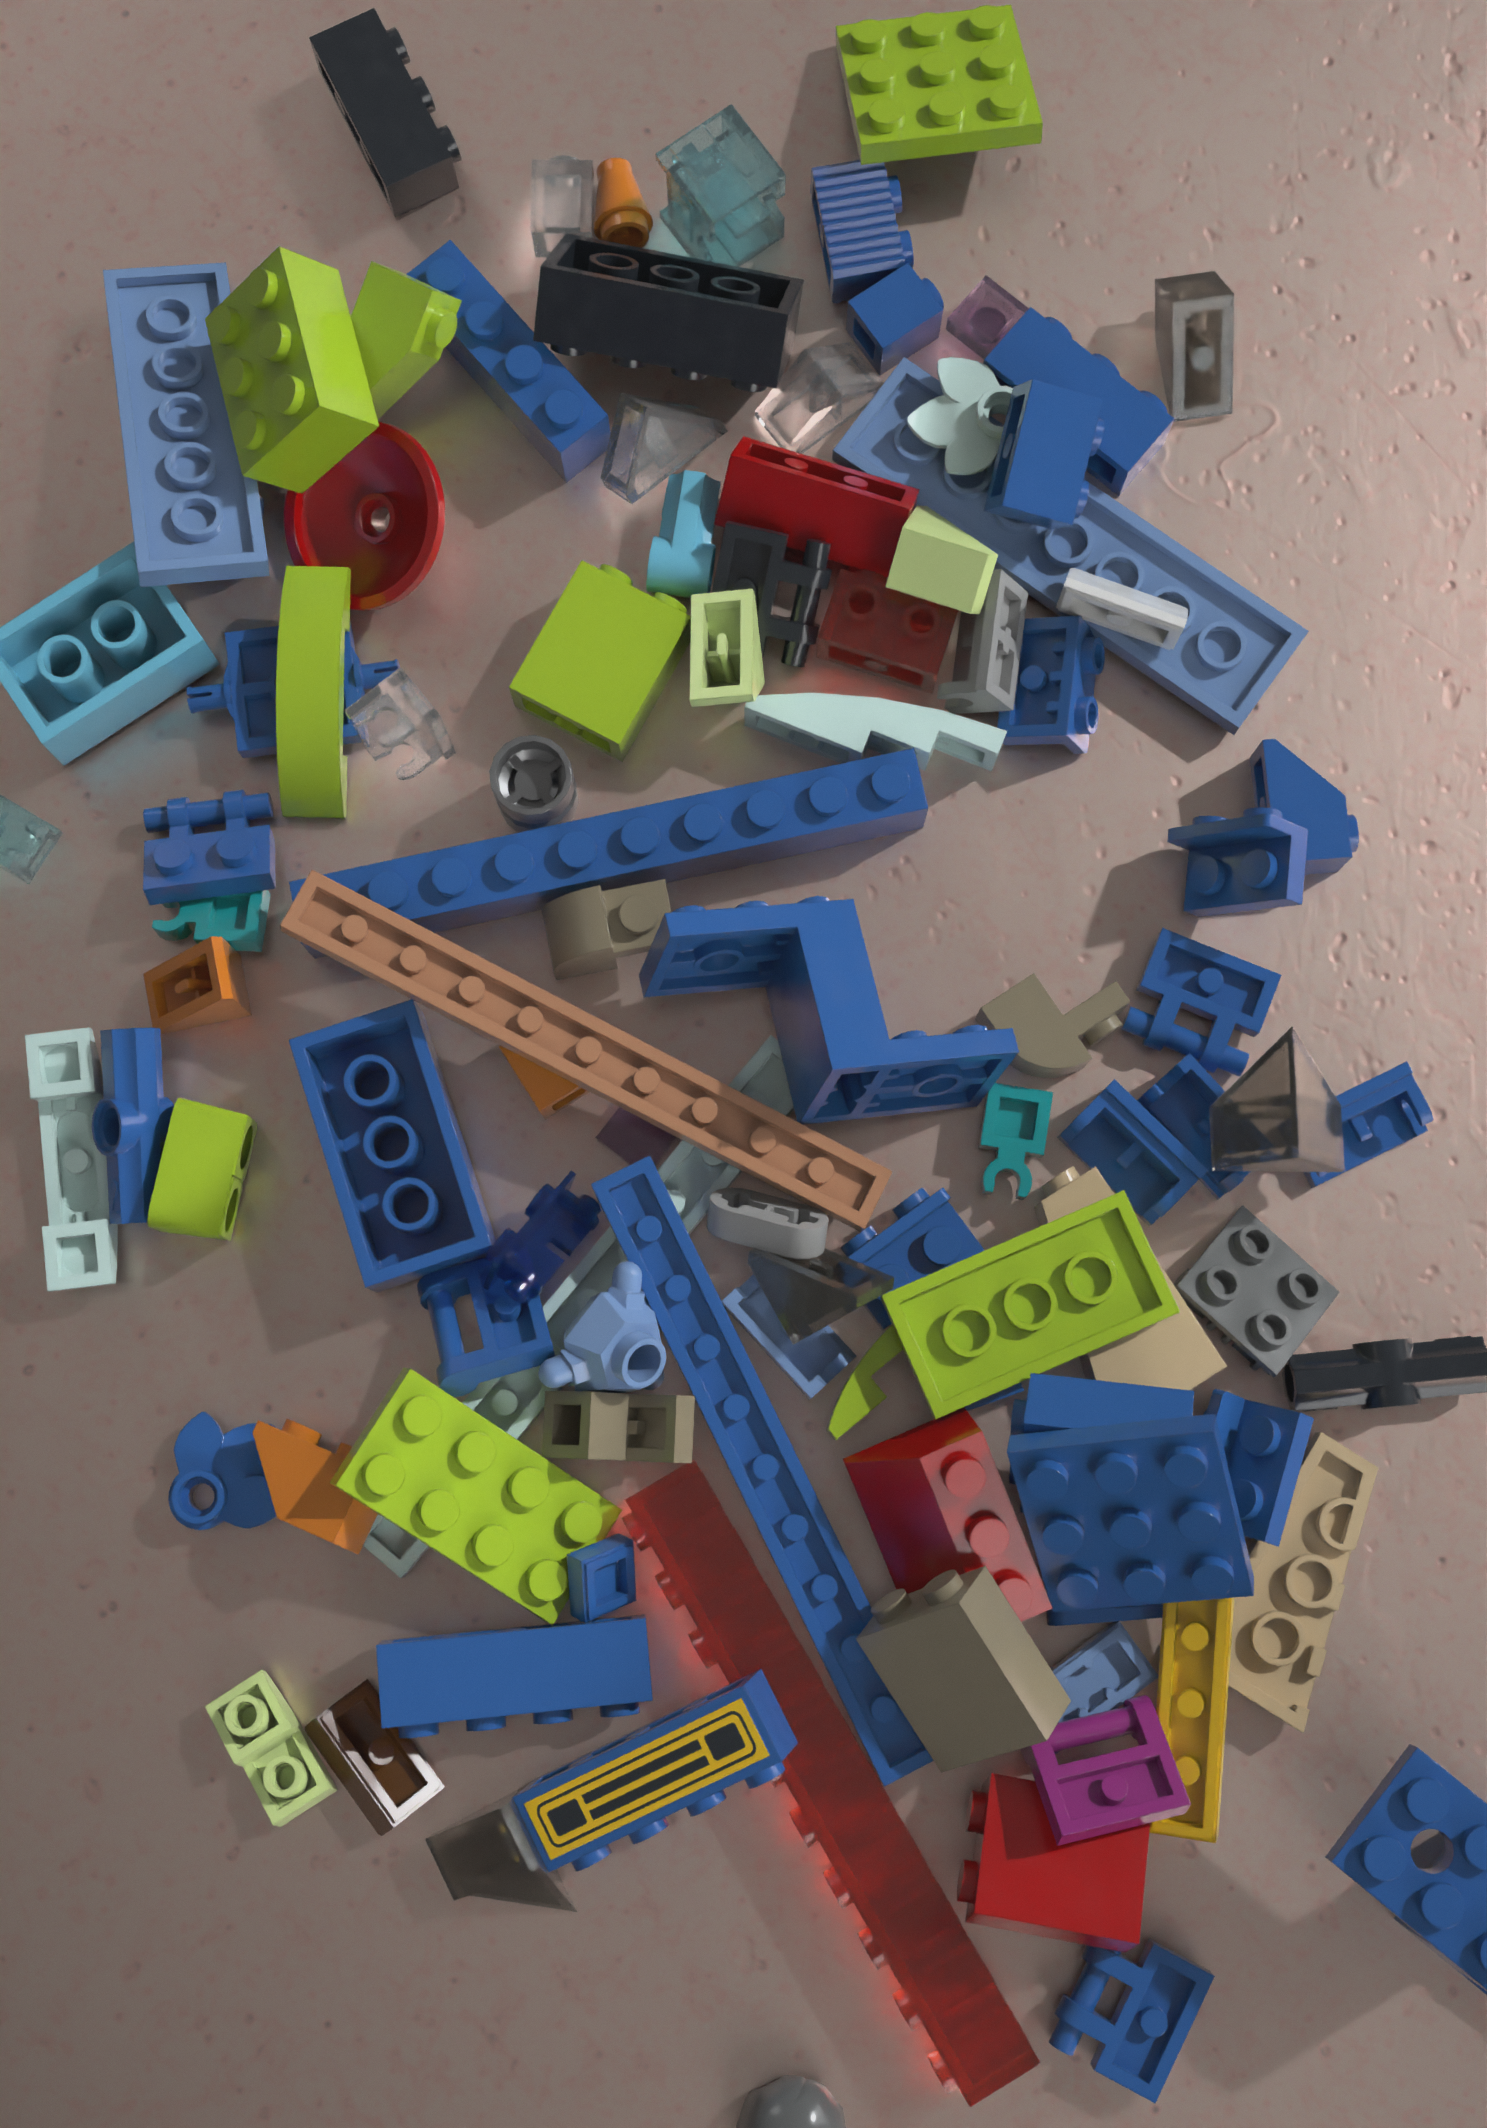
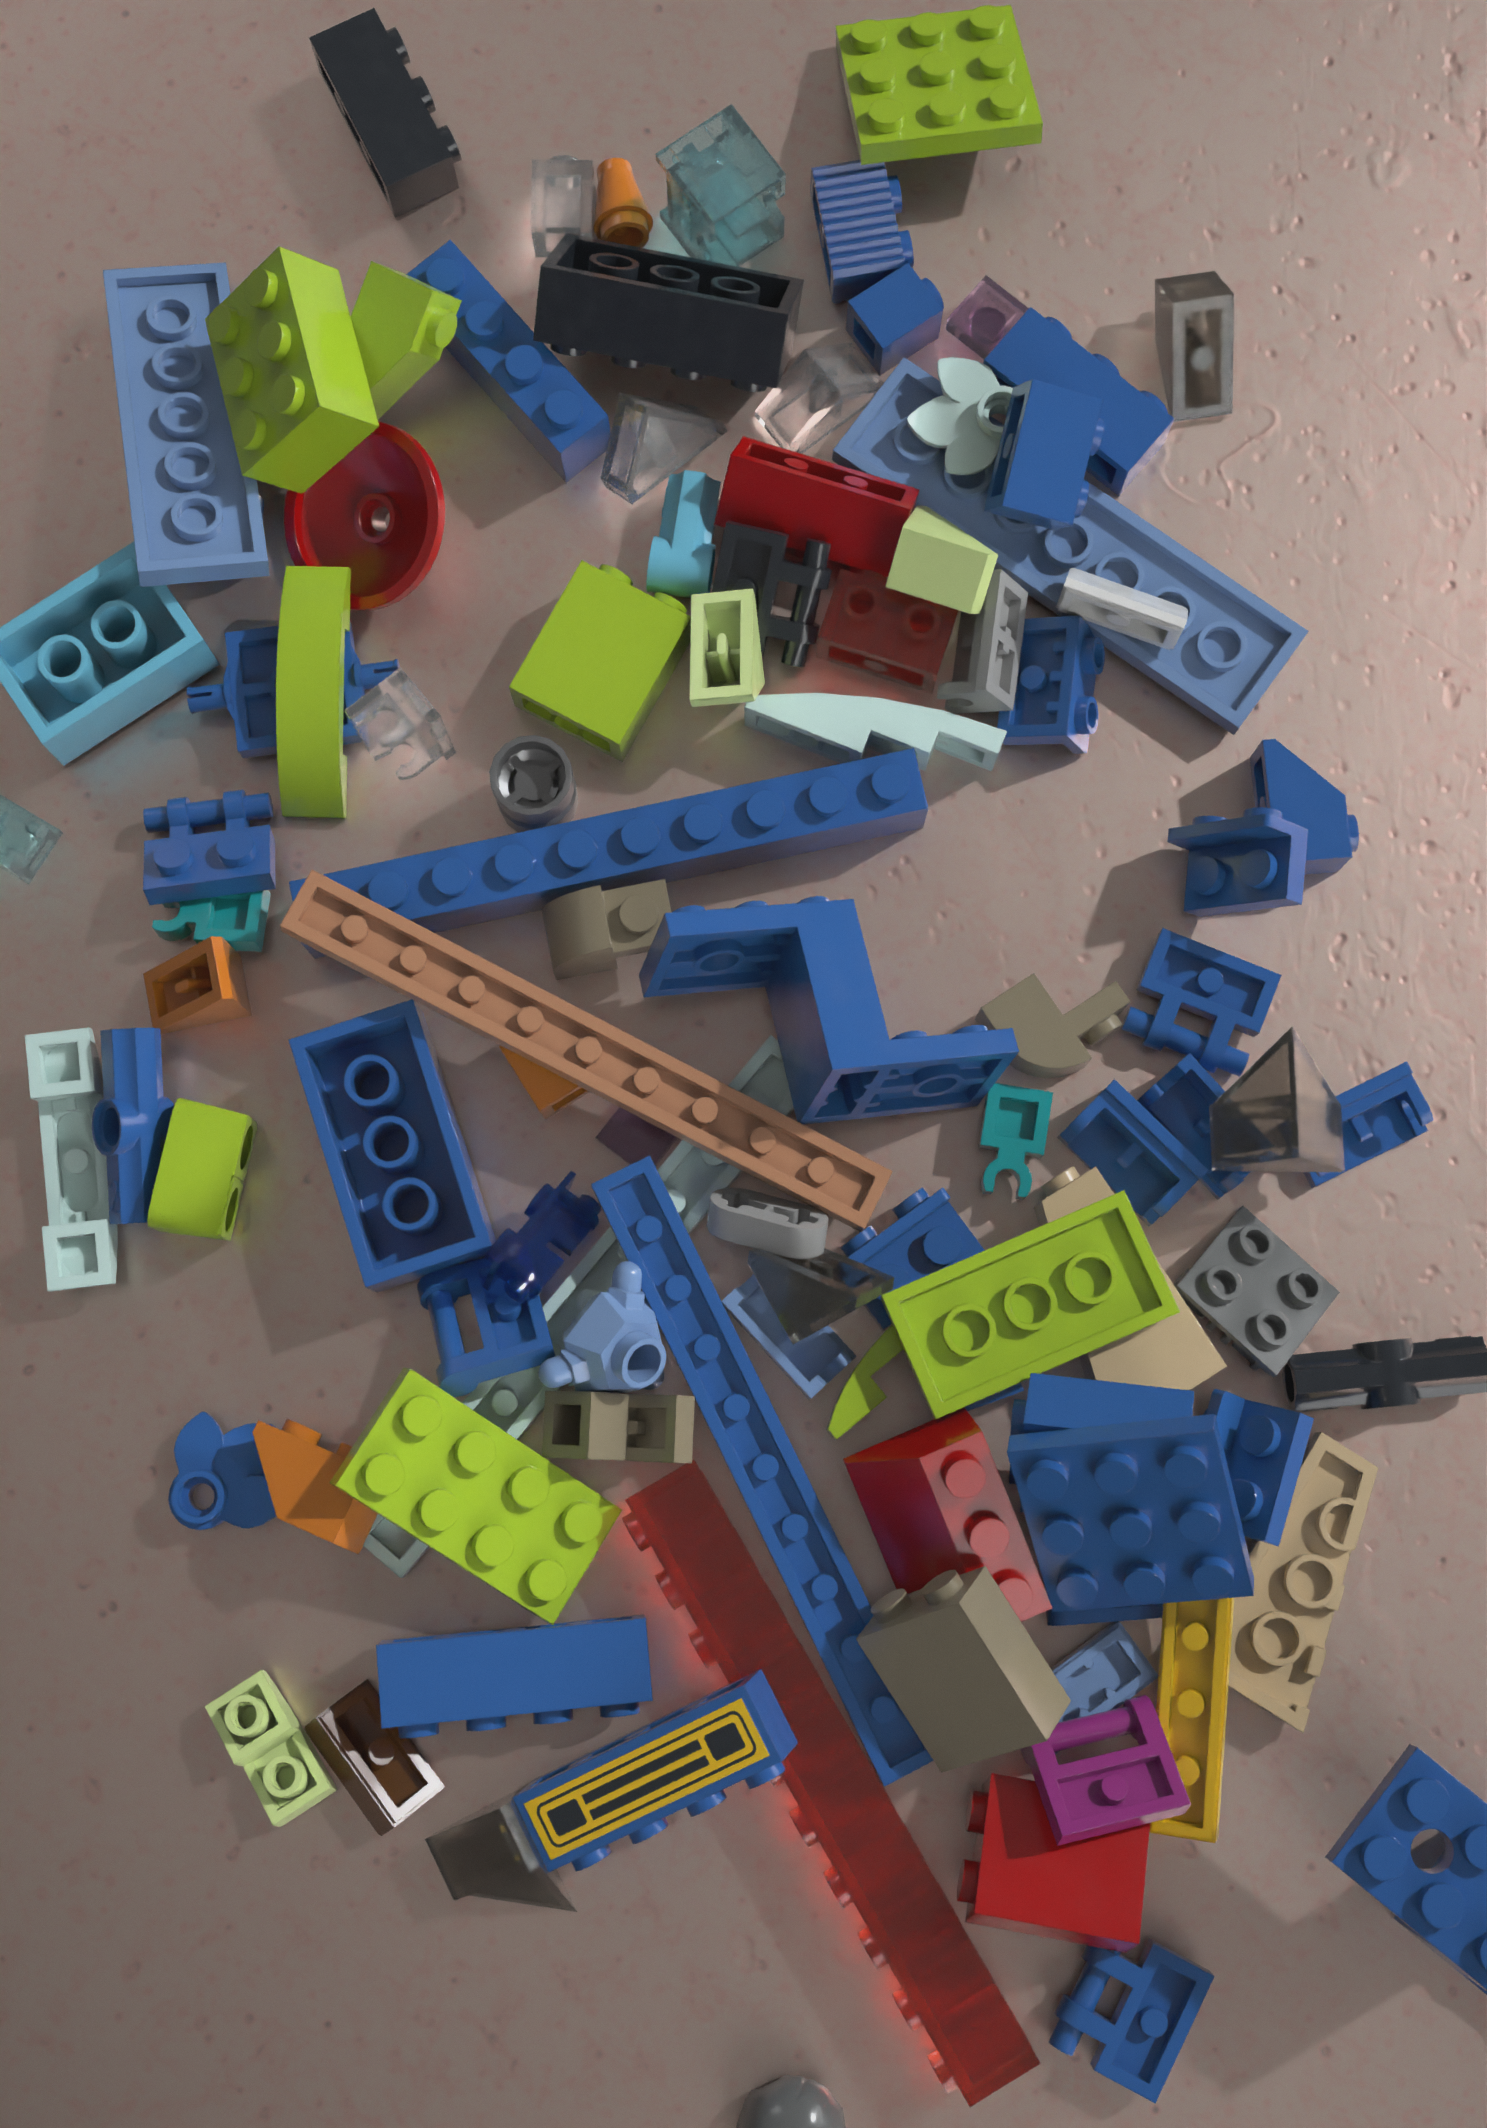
(601, 1577): blue tile -> none

